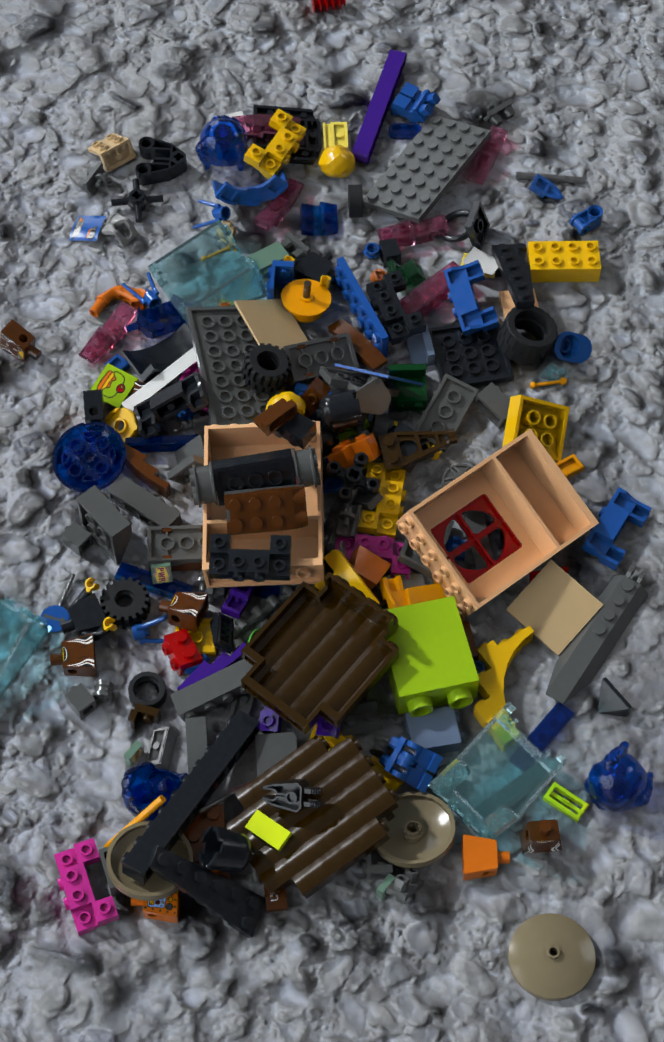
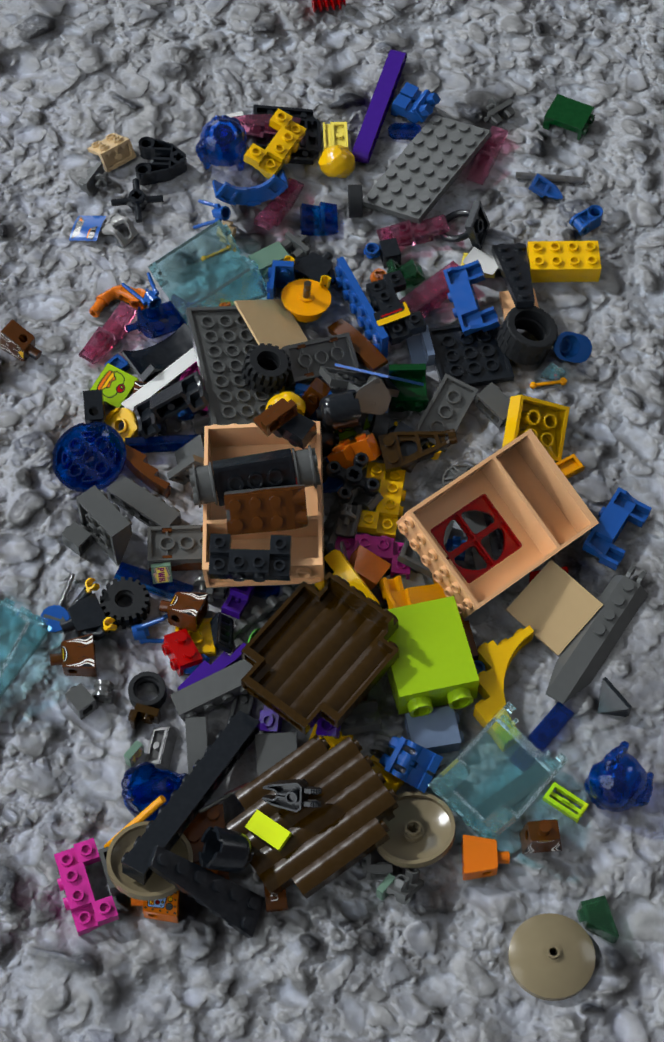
(391, 314): none -> sticker
(569, 115): none -> dark green panel
(598, 918): none -> clear green slope

